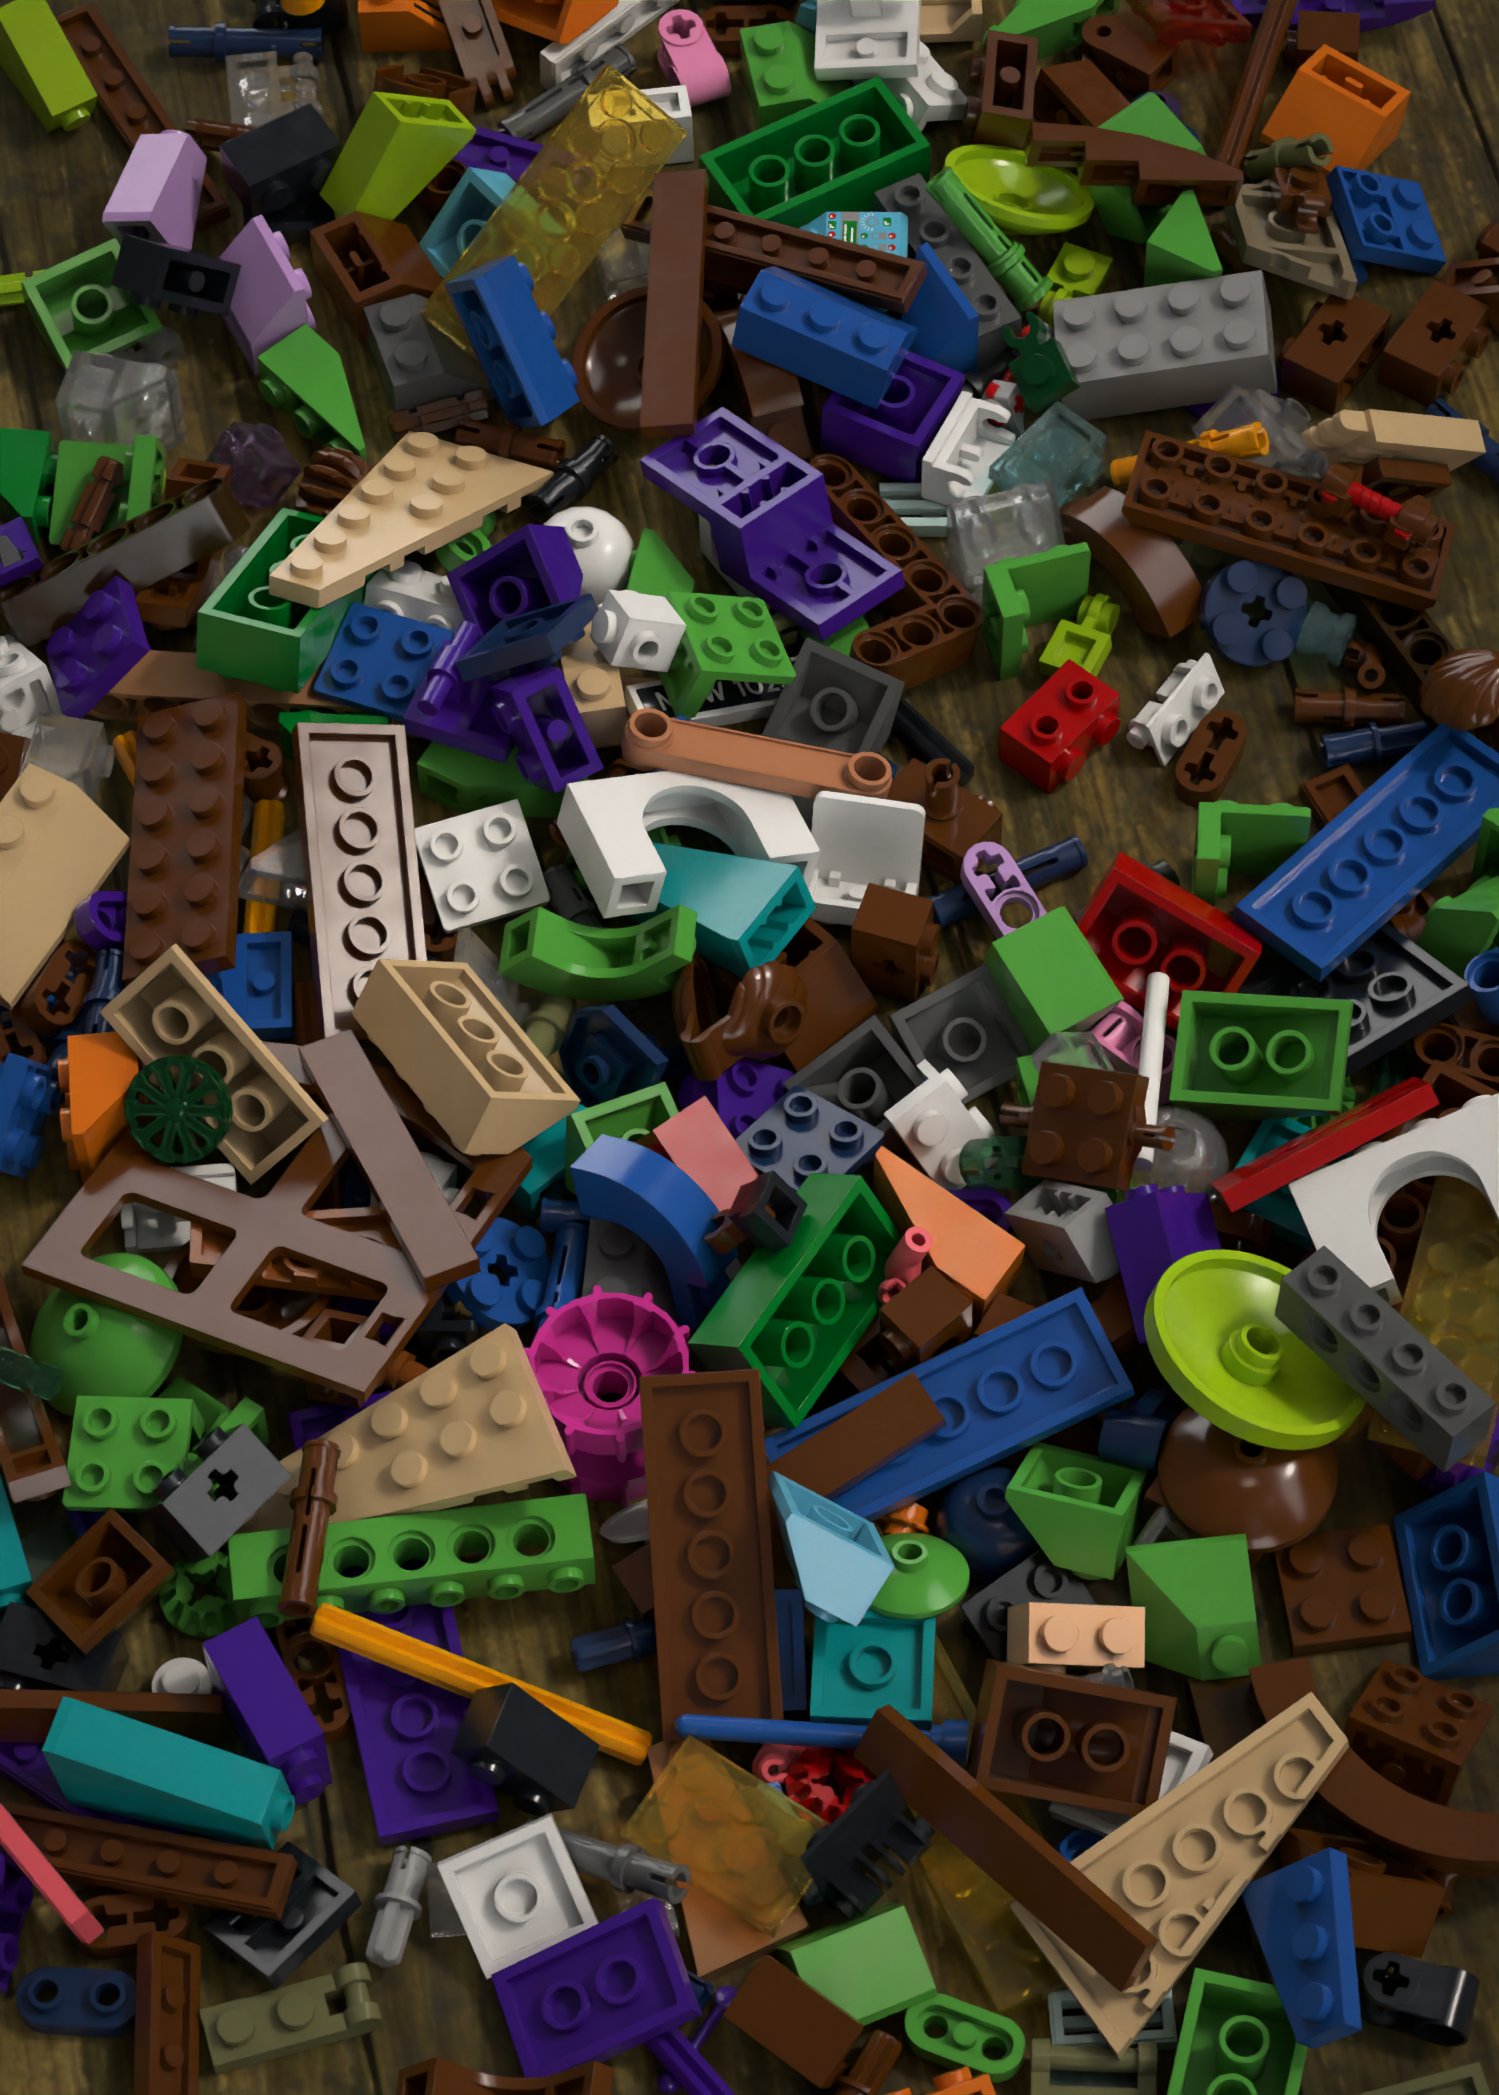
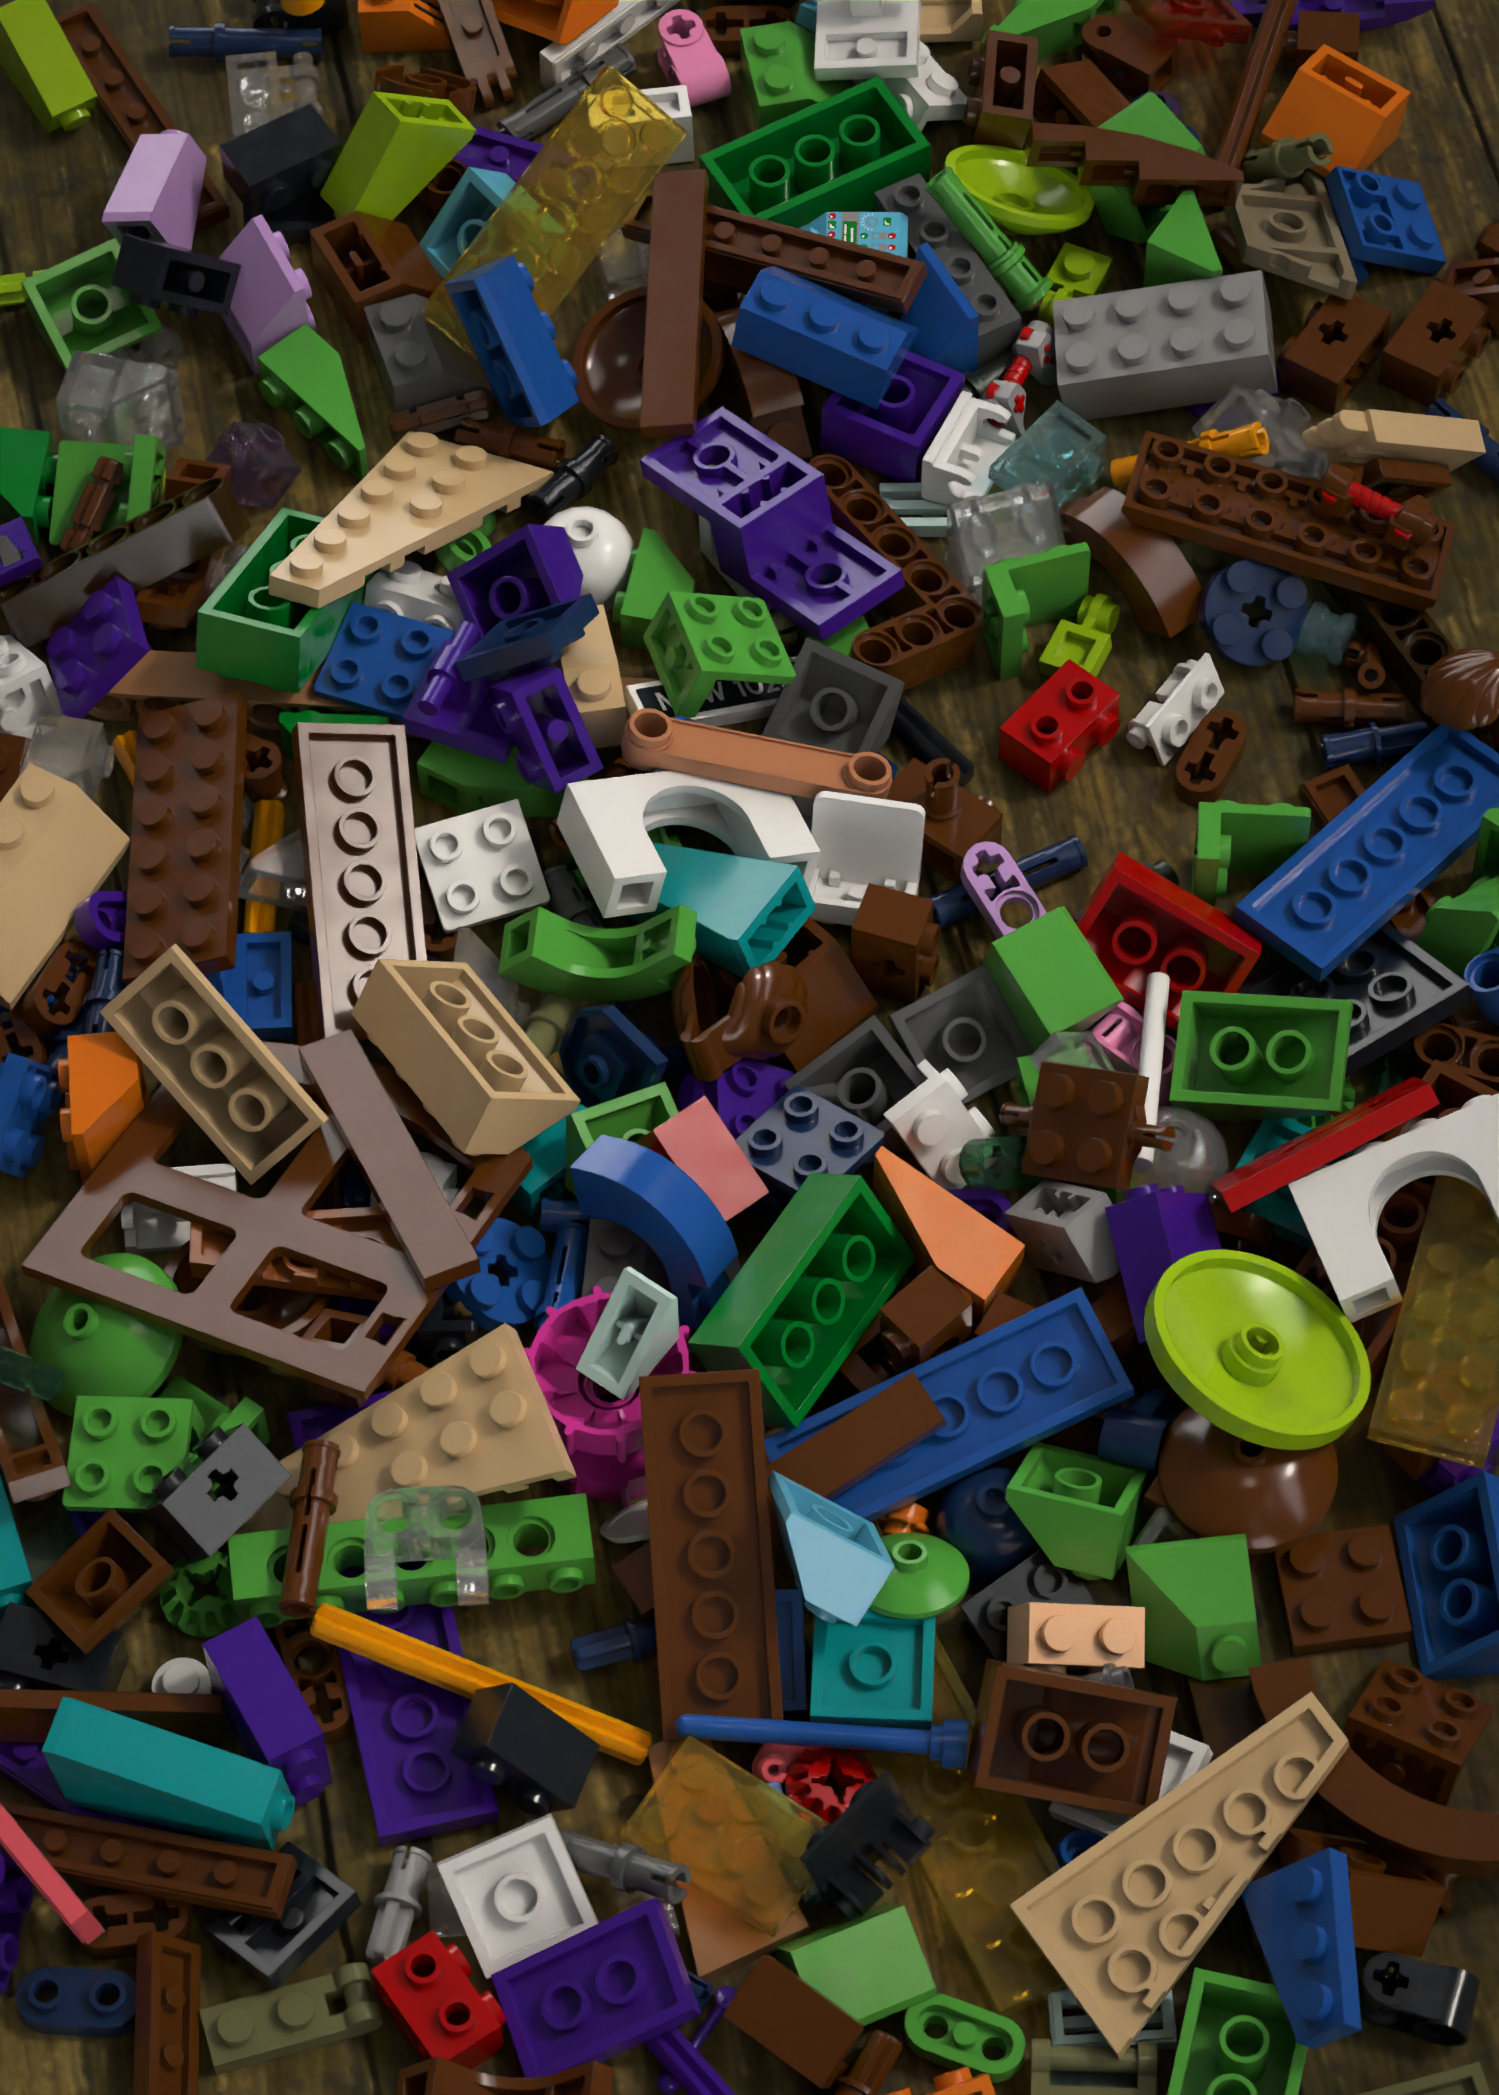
(178, 1109): dark green wheel -> none
(212, 134): reddish brown axle -> none
(329, 480): reddish brown gear -> none
(424, 1540): none -> clear piece
(437, 2004): none -> red brick
(631, 1334): none -> light aqua slope
(637, 630): white brick -> none
(762, 1211): black piece -> none
(904, 1262): coral arm -> none
(1007, 1849): reddish brown tile -> none
(1043, 367): dark green plate -> none
(1302, 194): reddish brown plate -> none
(1384, 1359): dark grey brick -> none

